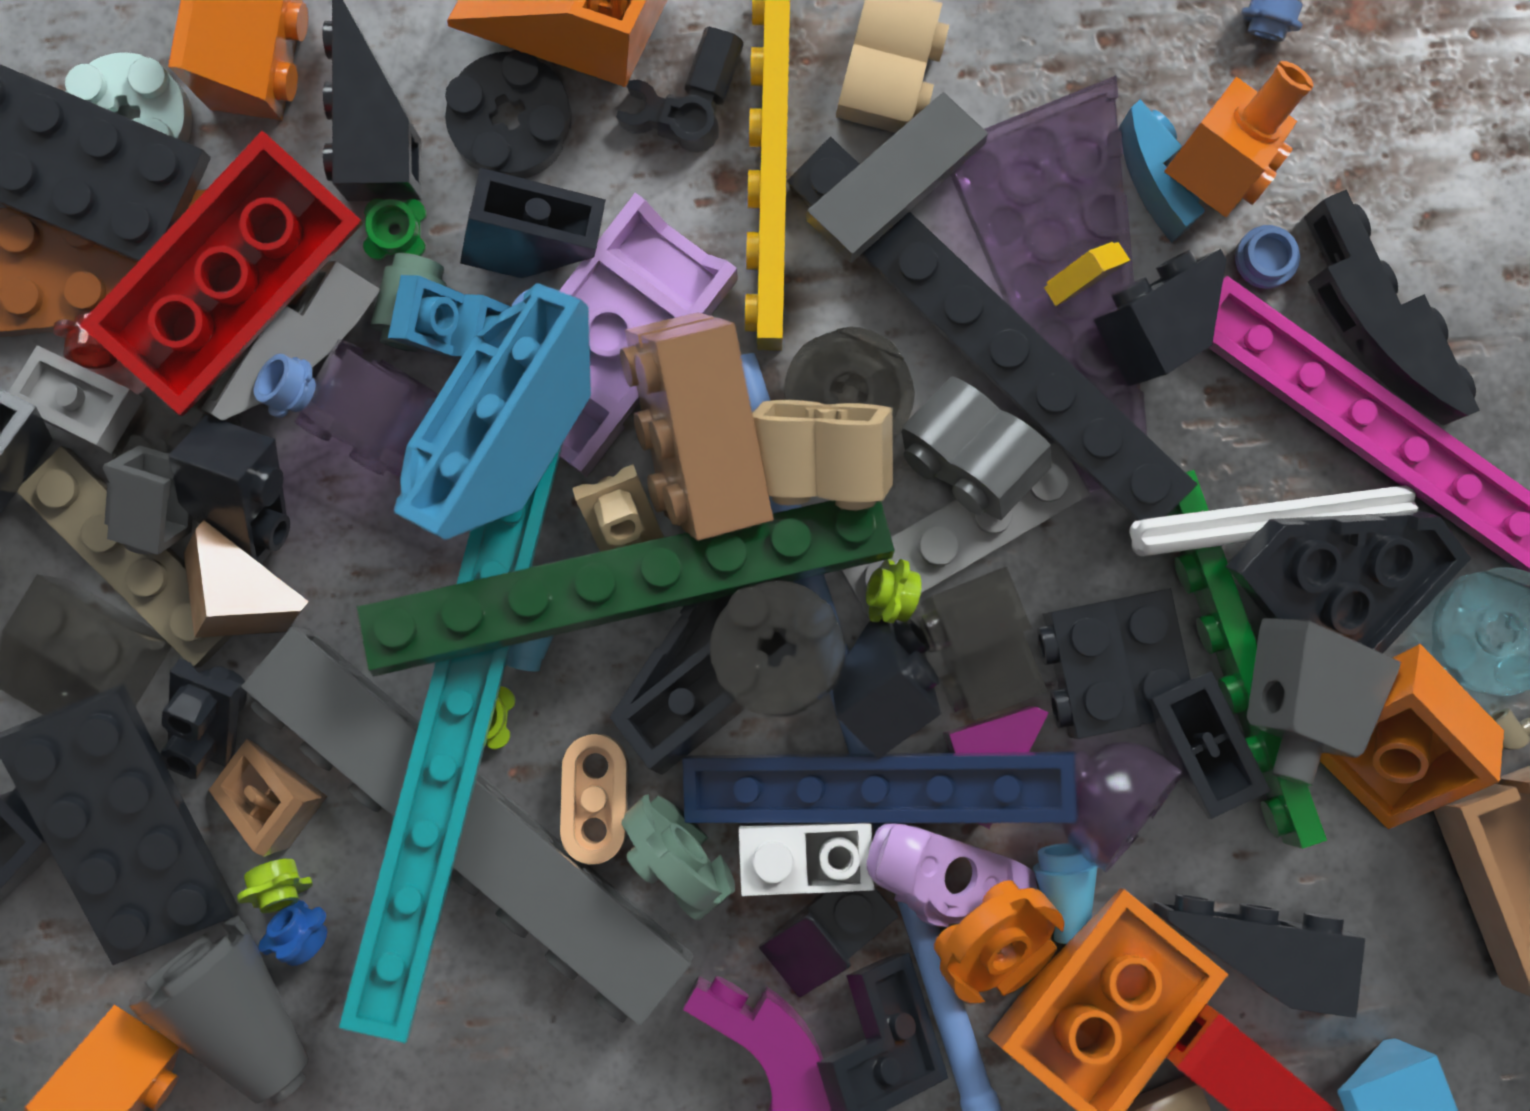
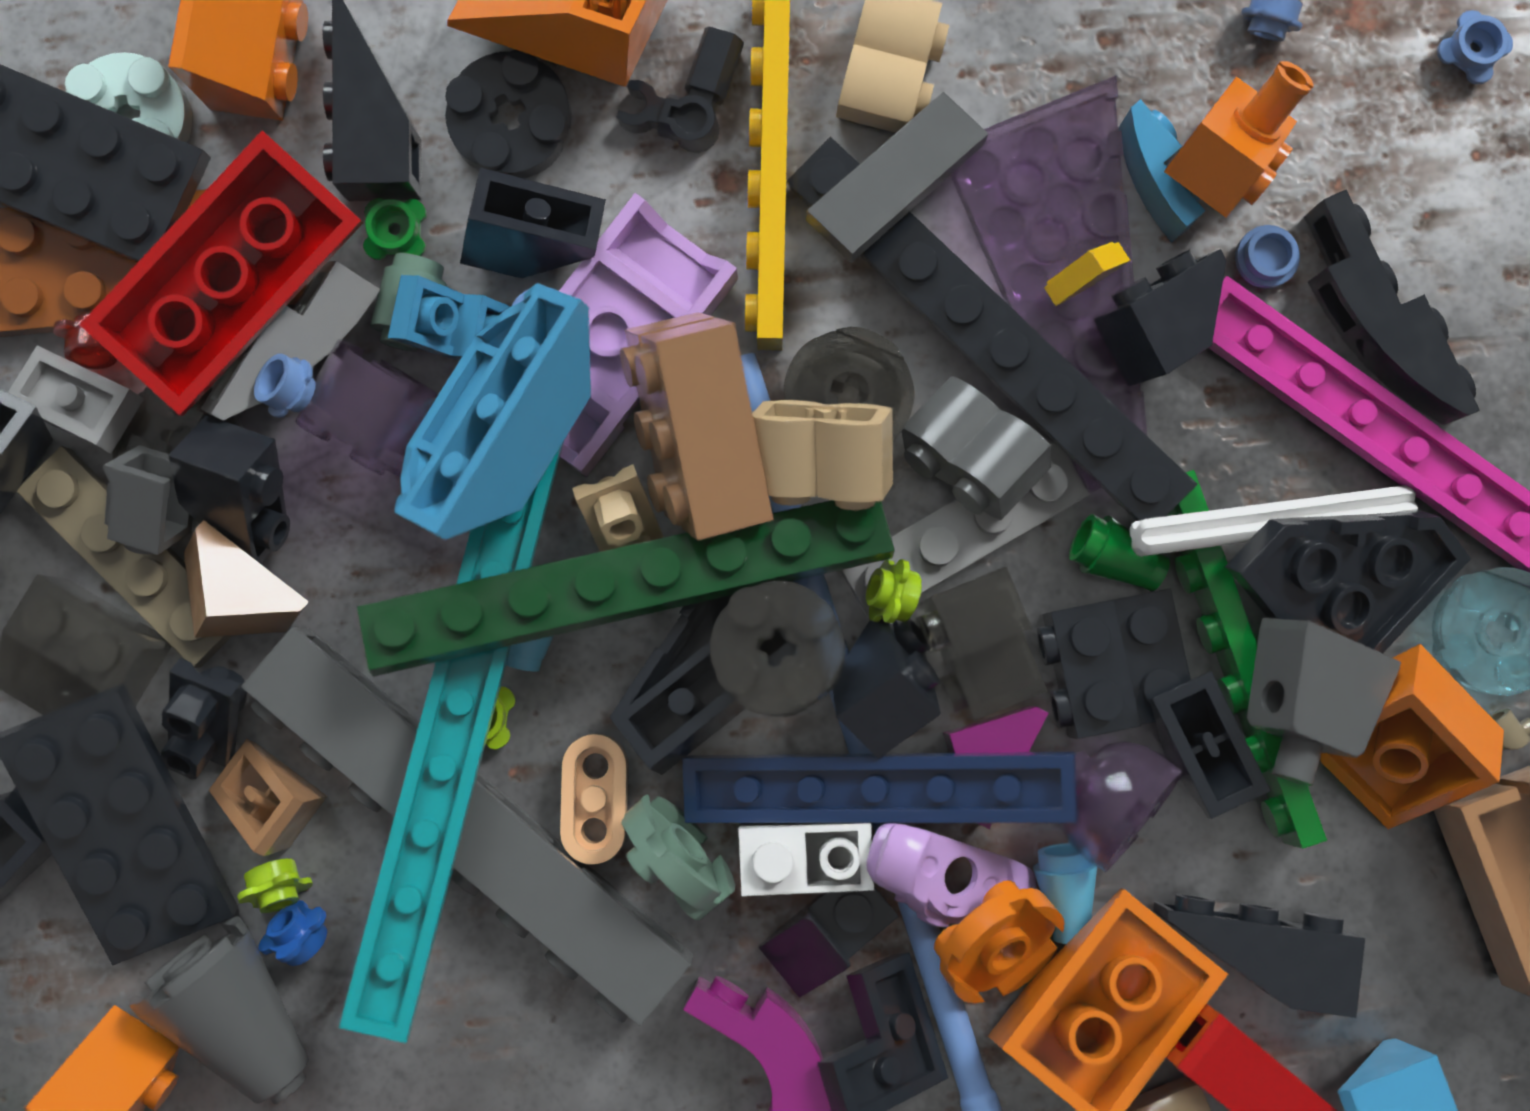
(1106, 551): none -> green cone
(1487, 34): none -> medium blue plate

